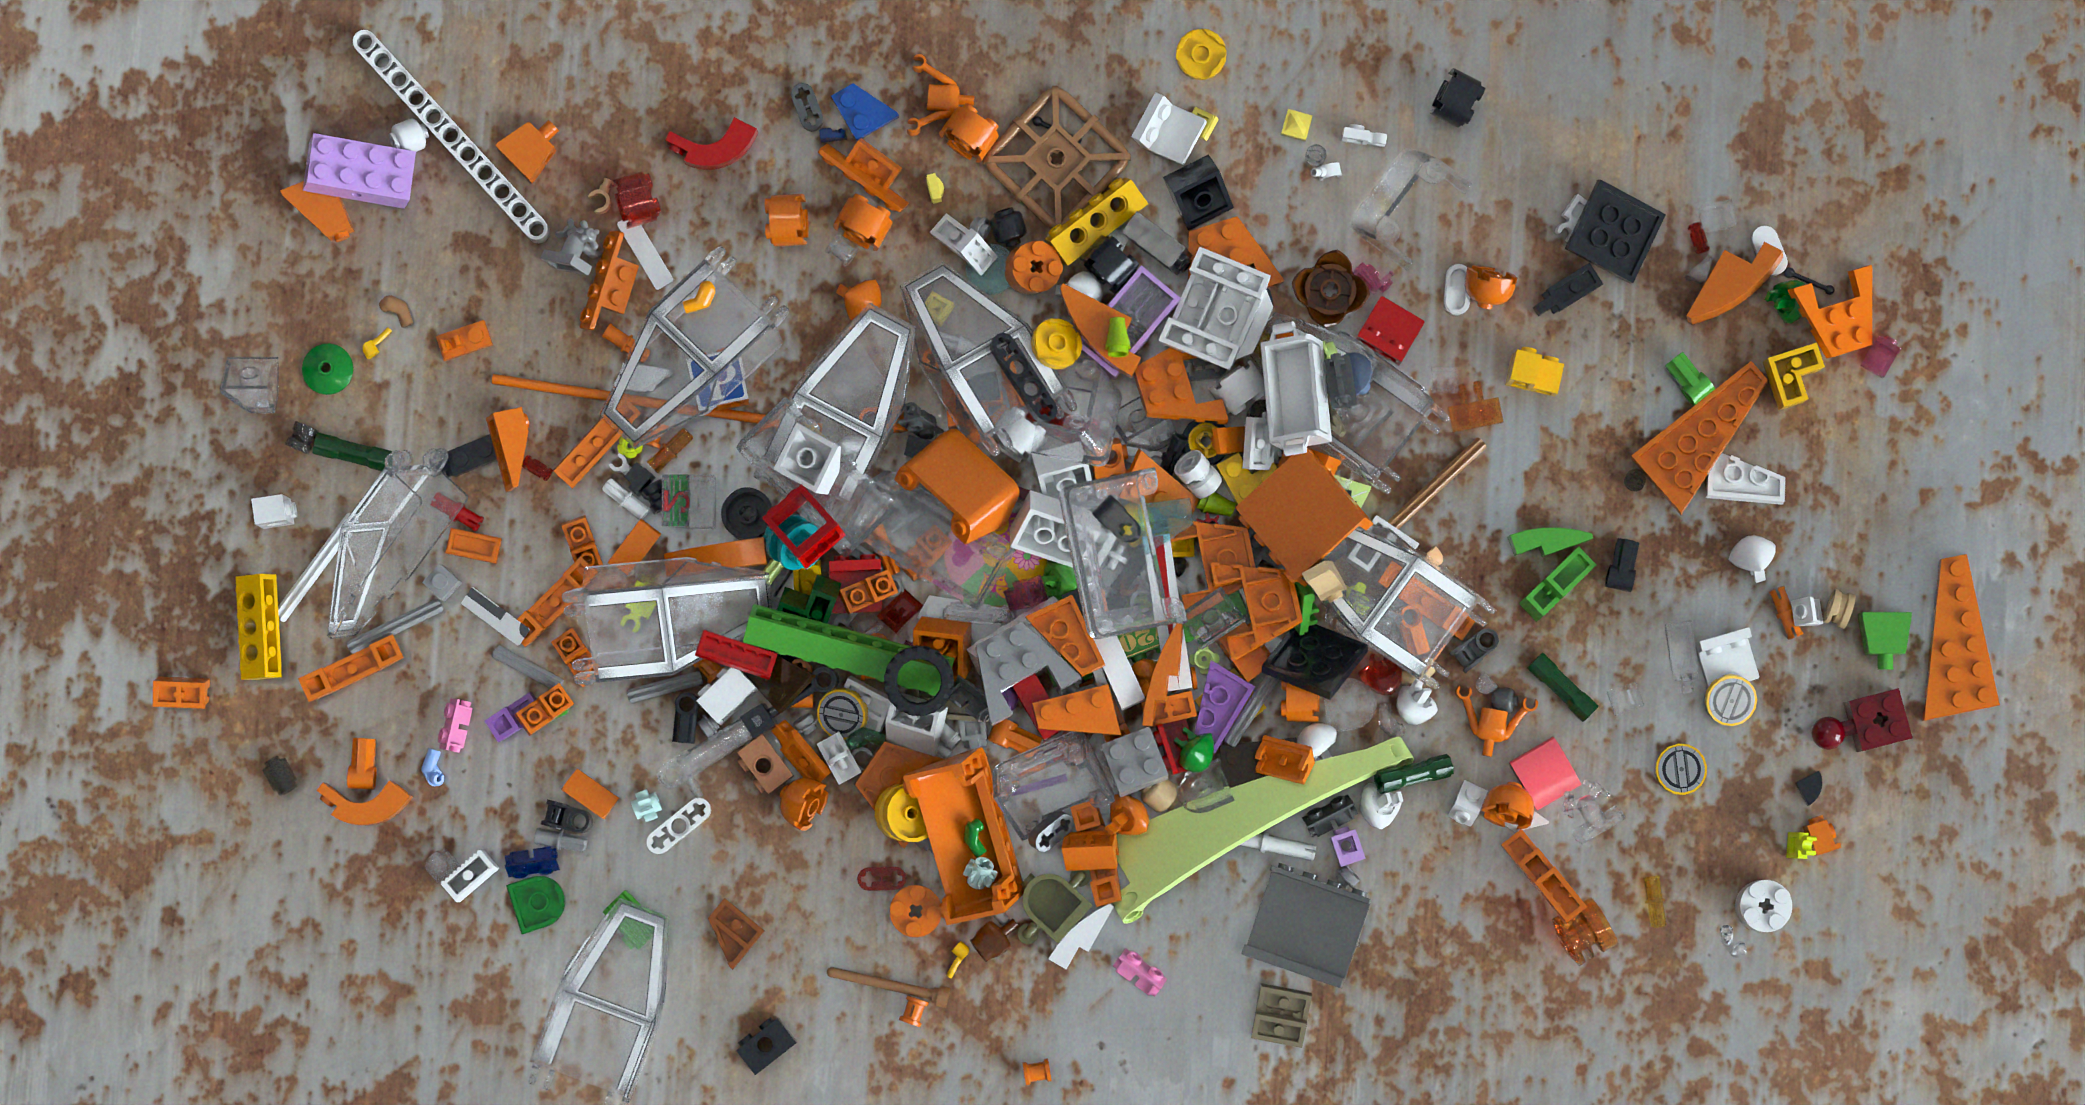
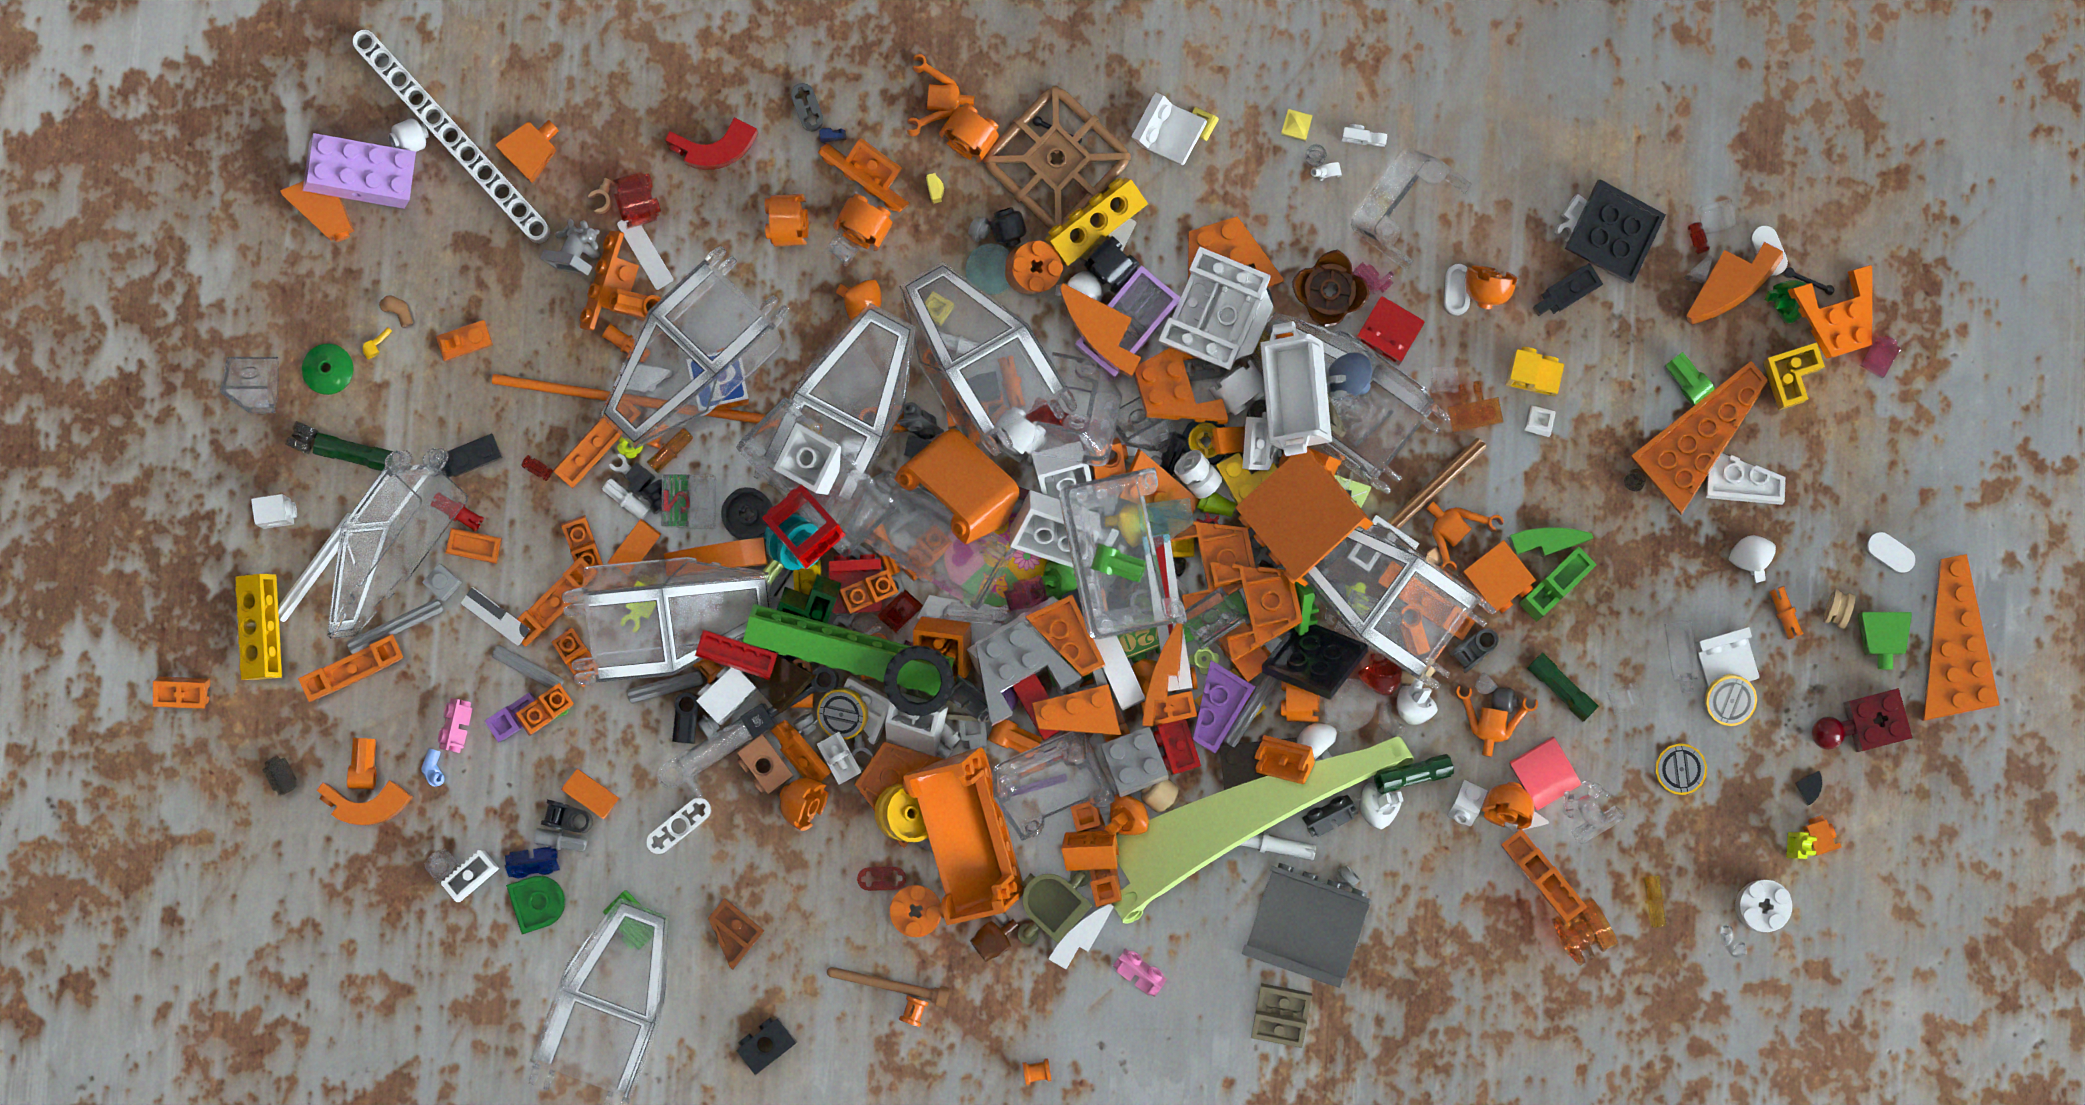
(509, 439): orange slope -> none
(631, 303): none -> orange piece
(646, 805): light aqua gear -> none
(703, 298): light orange arm -> none
(862, 111): blue wing -> none
(863, 736): clear green arm -> none
(961, 951): yellow hand -> none
(964, 243): white bracket -> none
(971, 837): green arm -> none
(980, 873): light aqua gear -> none
(1027, 376): black beam -> none
(1051, 831): dark grey beam -> none
(1056, 343): yellow tile -> none
(1112, 561): none -> bright green piece
(1115, 517): black piece -> none
(1117, 338): lime cone -> none
(1158, 244): window -> none
(1196, 753): green piece -> none
(1198, 192): black slope -> none
(1201, 54): yellow tile -> none
(1205, 789): clear tile -> none
(1325, 581): tan arch -> none
(1329, 348): yellowish green plate -> none
(1340, 381): dark grey hinge -> none
(1355, 852): lavender brick -> none
(1453, 528): none -> orange piece
(1456, 98): black brick -> none
(1499, 577): none -> orange piece
(1540, 421): none -> white tile
(1621, 572): black piece -> none
(1807, 611): white bracket -> none
(1890, 552): none -> white tile

